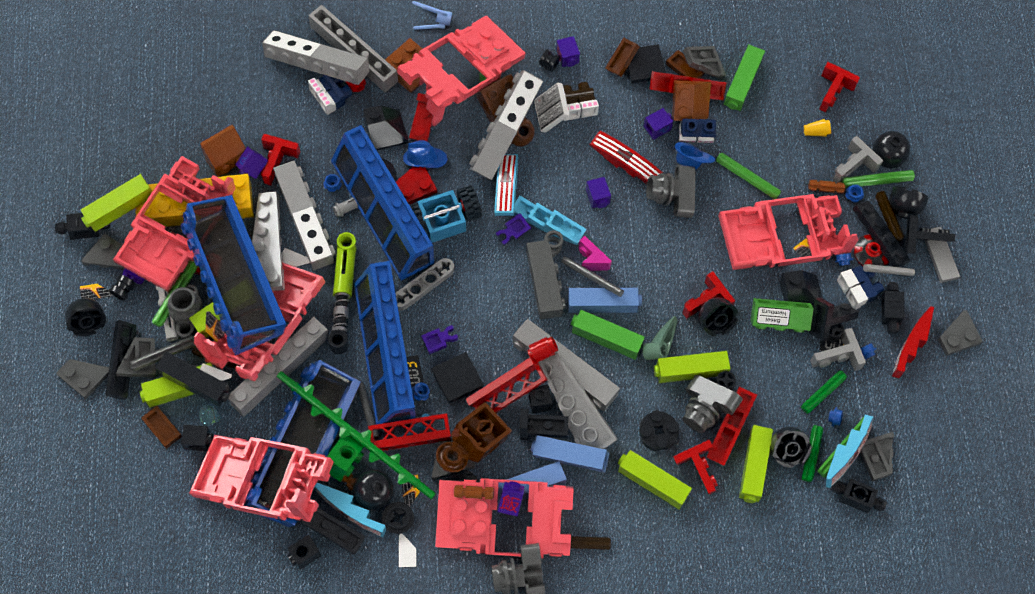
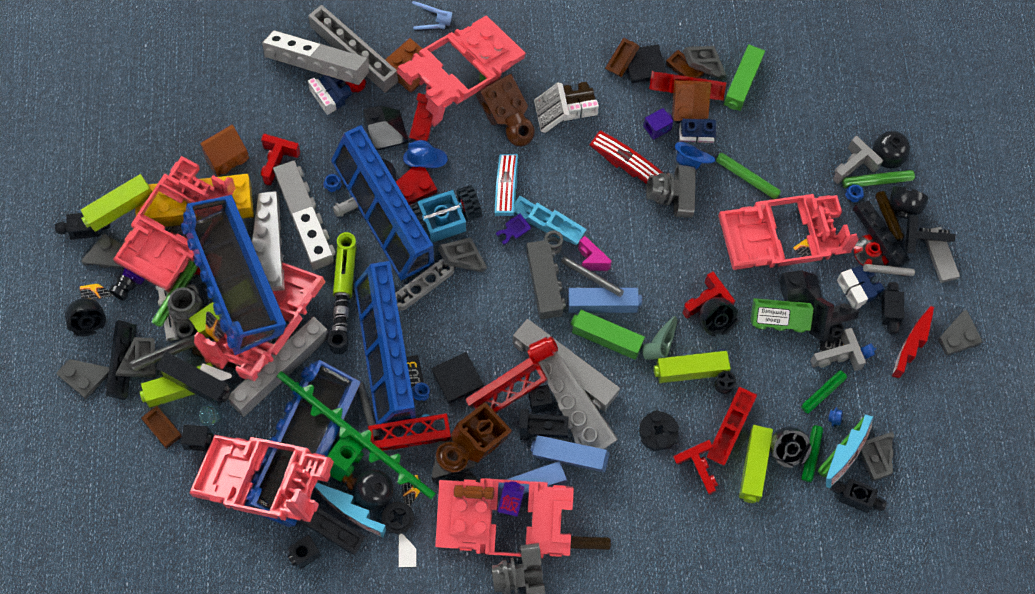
(251, 162): dark purple brick -> none
(293, 258): white sticker -> none
(437, 340): dark purple plate -> none
(462, 255): none -> dark grey wing
(506, 124): light grey brick -> none
(549, 60): black wheel -> none
(568, 51): dark purple brick -> none
(598, 192): dark purple brick -> none
(654, 479): lime brick -> none
(705, 402): dark grey beam -> none
(818, 128): yellow cone -> none
(826, 186): dark orange axle -> none
(840, 79): red bracket -> none
(844, 259): blue plate -> none

